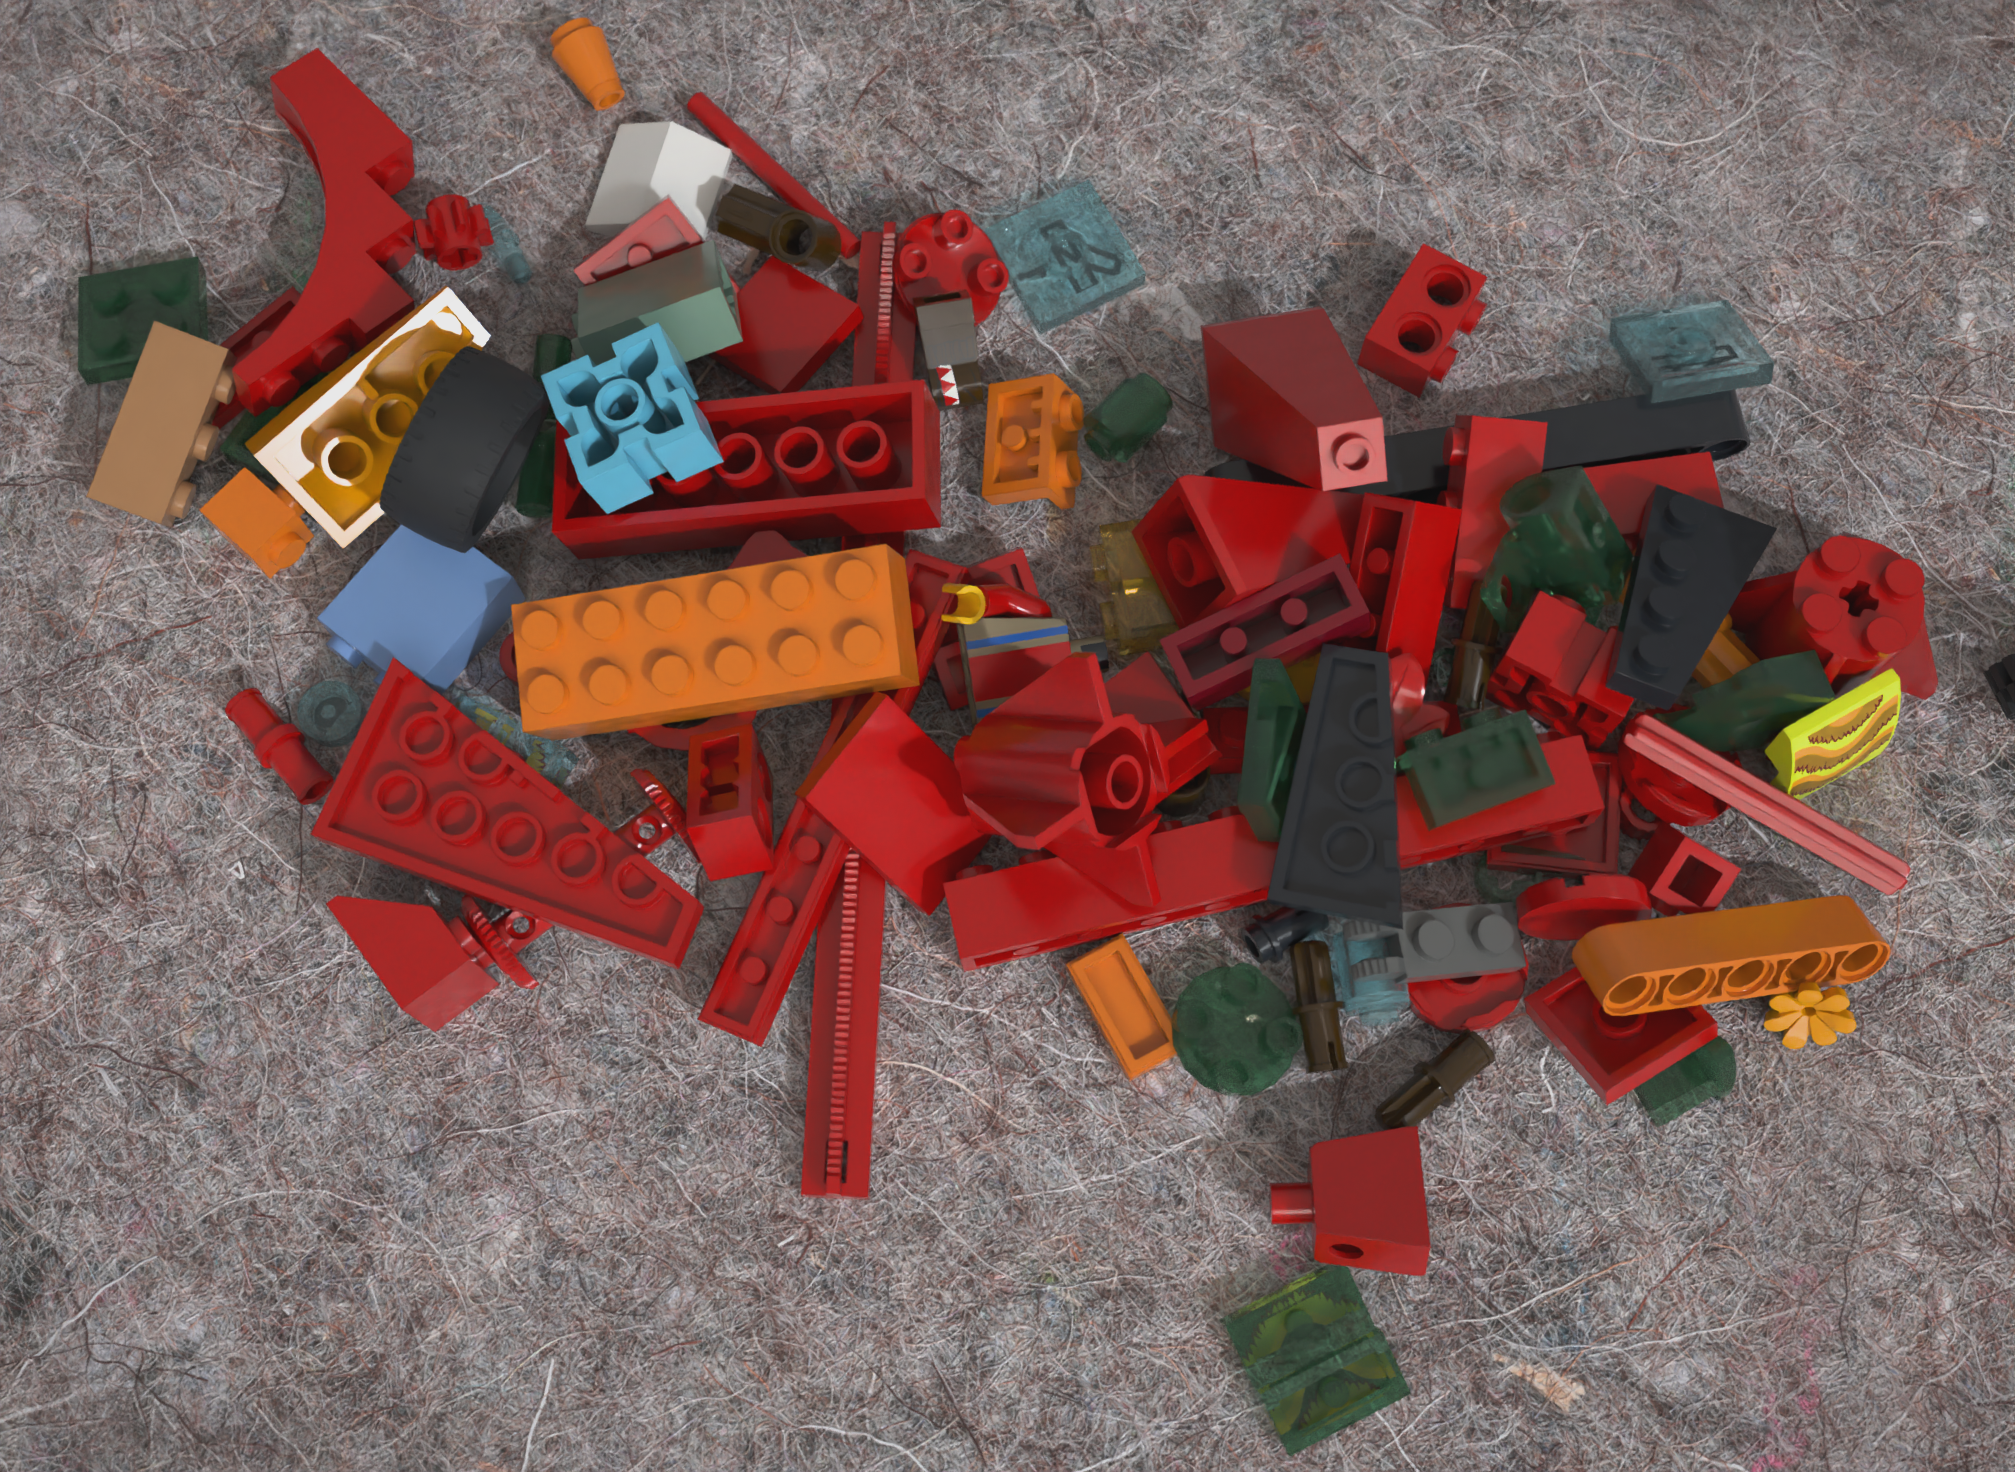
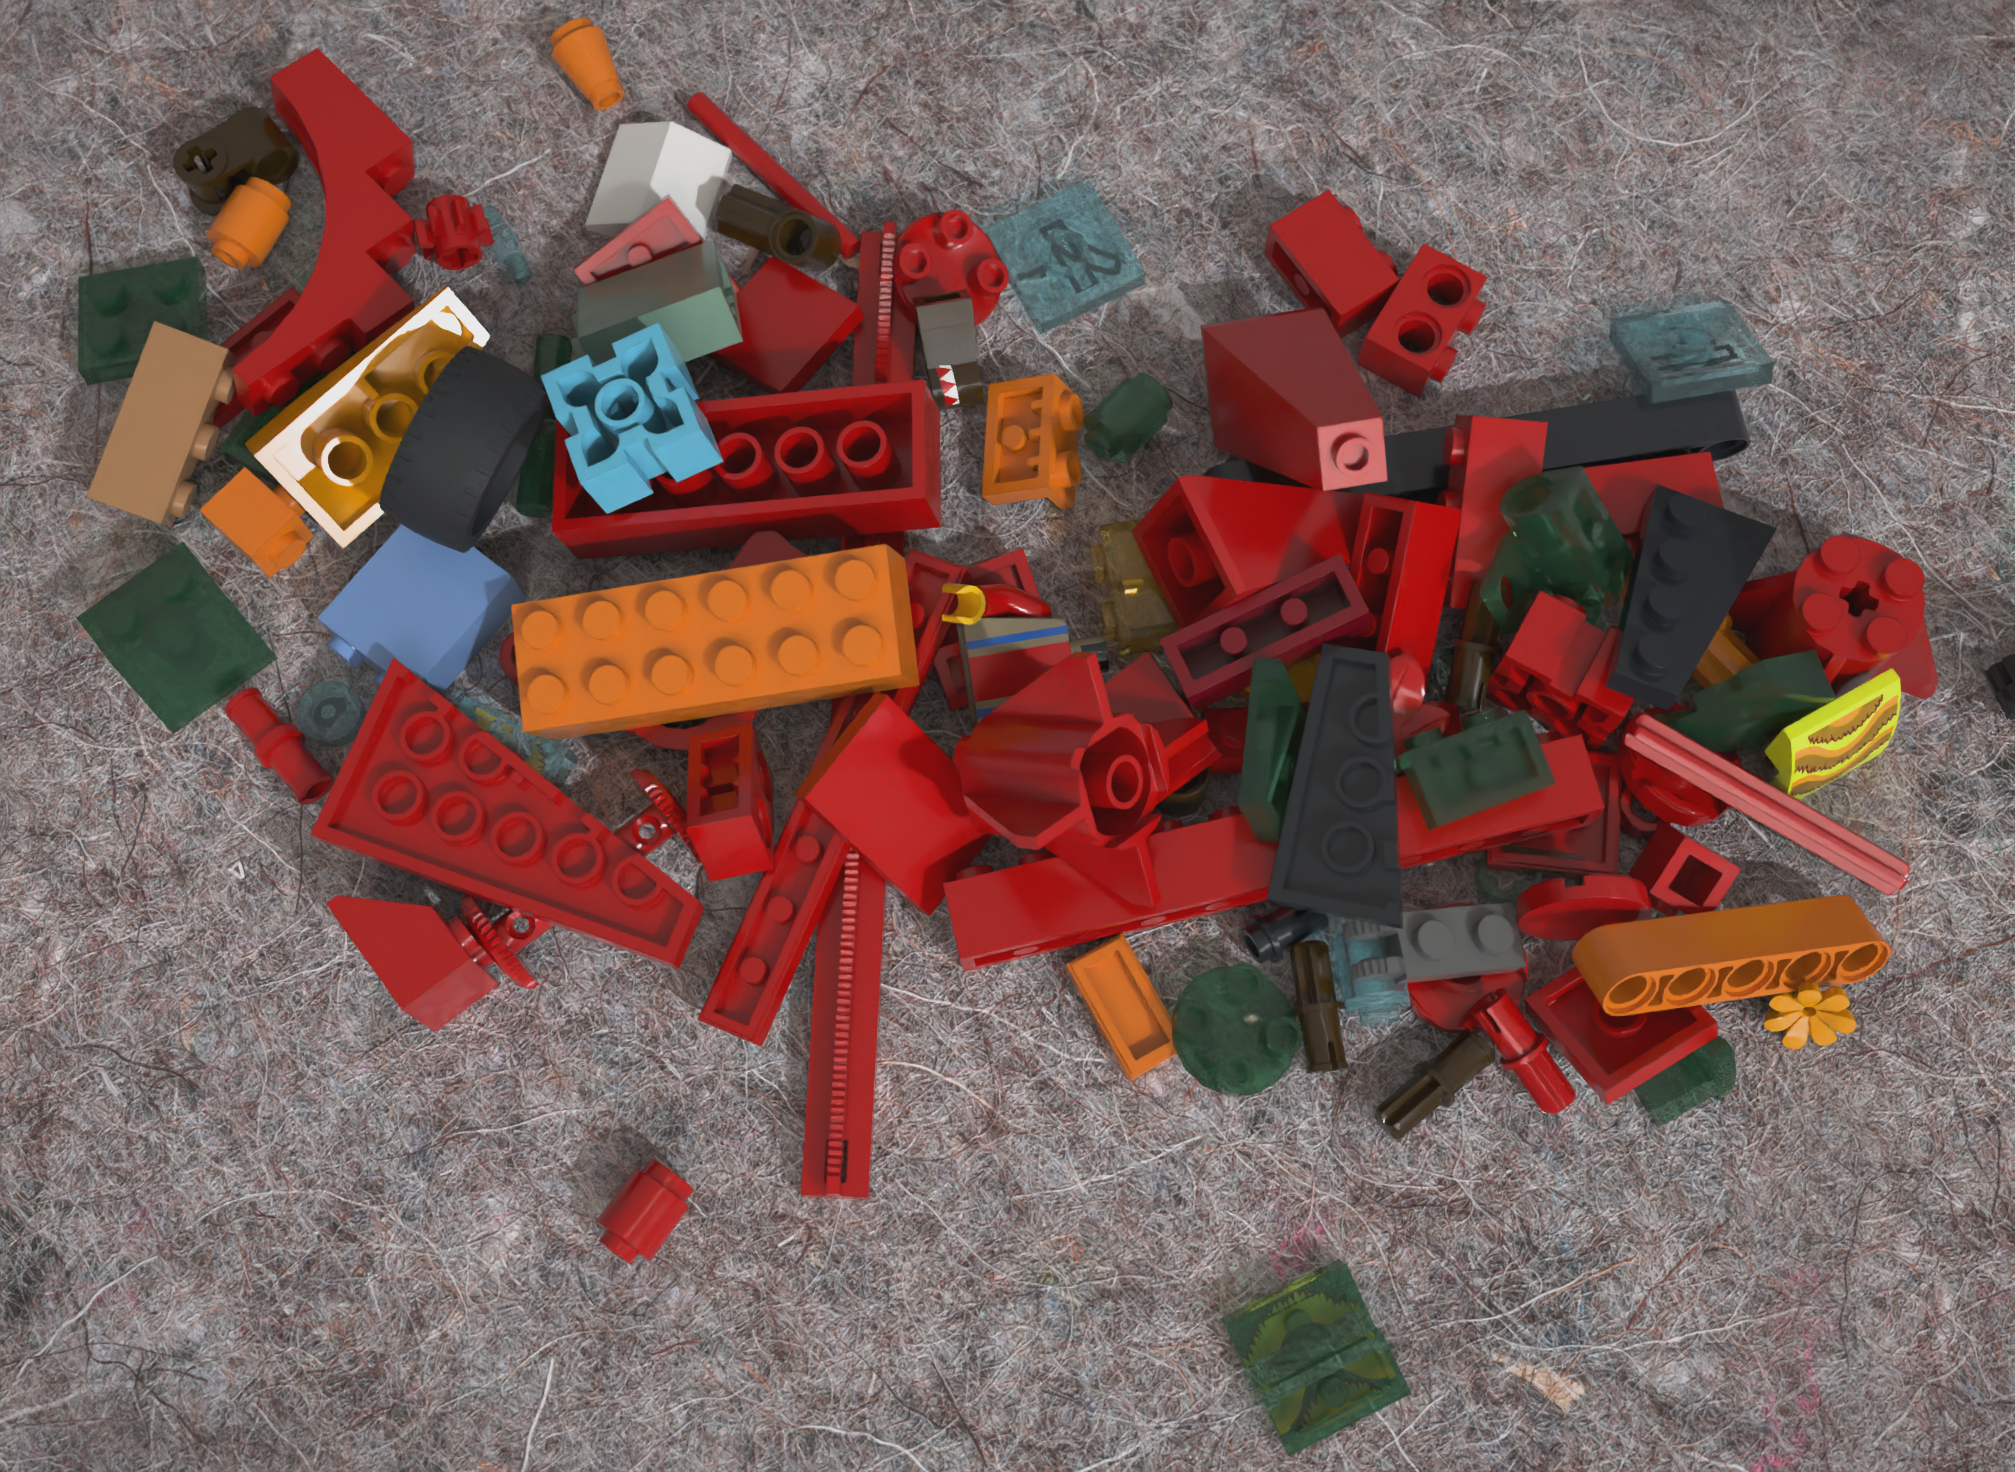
(177, 637): none -> clear green slope
(232, 153): none -> dark brown piece
(249, 224): none -> orange brick
(644, 1212): none -> red brick
(1331, 262): none -> red brick
(1362, 1202): red torso -> none
(1524, 1051): none -> red axle

